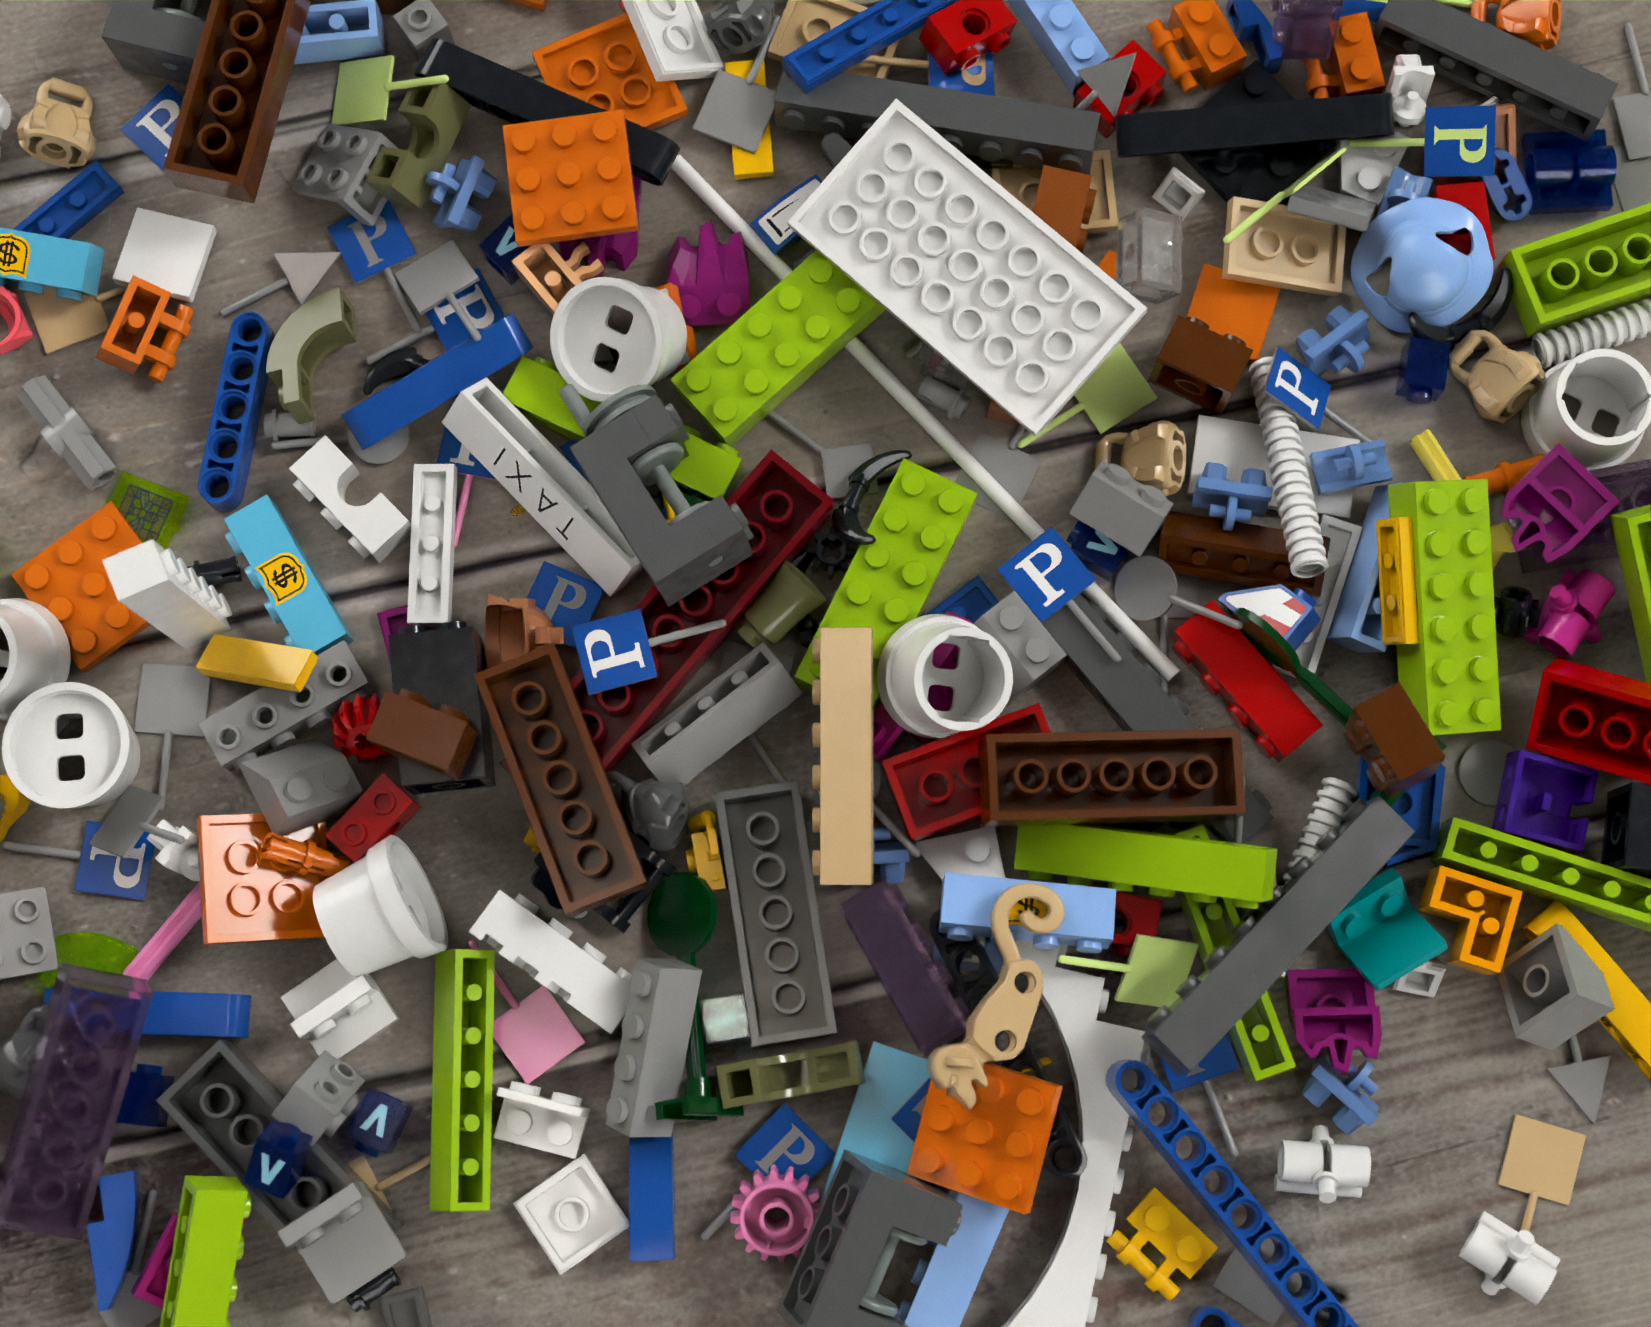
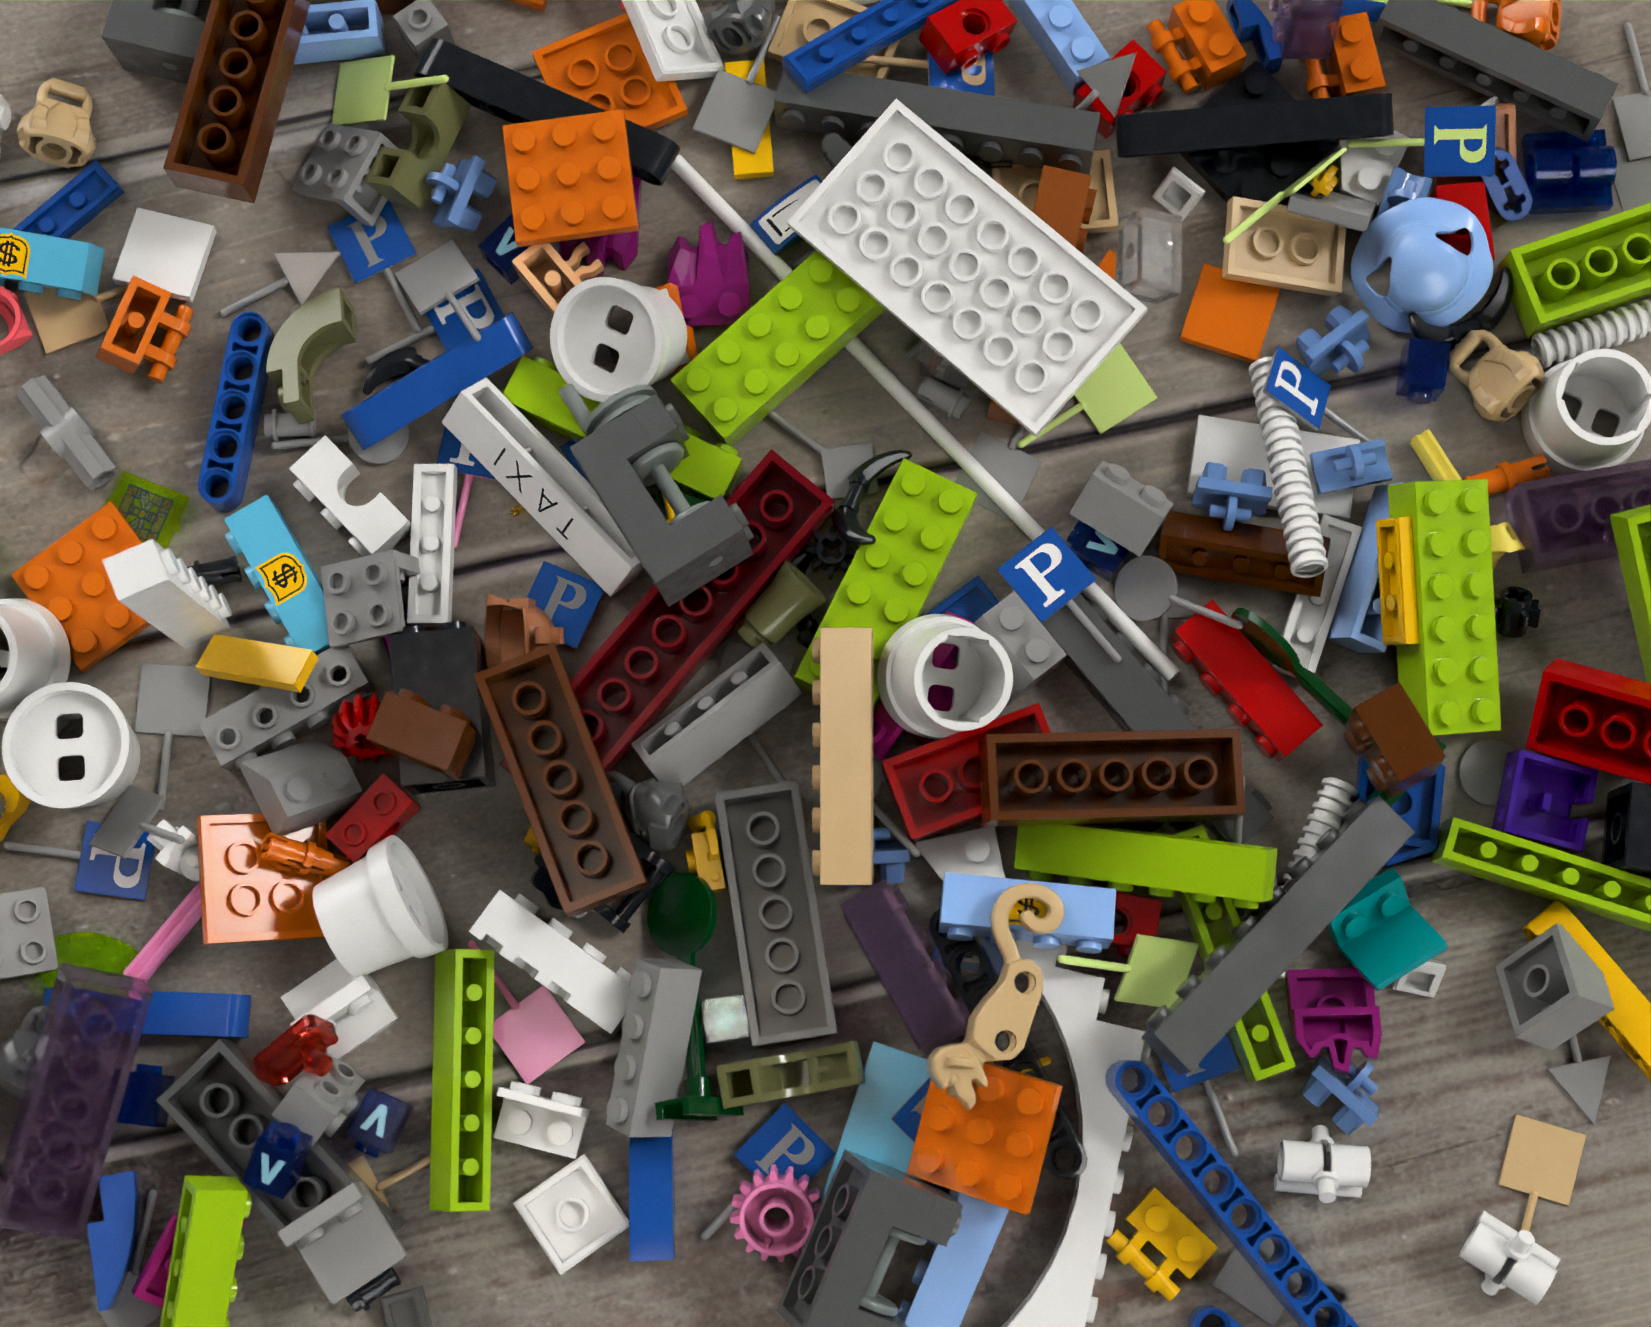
(154, 125): blue piece -> none
(296, 1050): none -> clear red piece
(366, 596): none -> light grey bracket
(619, 652): blue piece -> none
(1150, 455): tan piece -> none
(1200, 364): reddish brown brick -> none
(1284, 610): slope -> none
(1324, 181): none -> yellow axle
(1409, 89): white hips -> none
(1483, 916): light orange brick -> none
(1557, 504): magenta plate -> none
(1571, 613): dark pink pin -> none

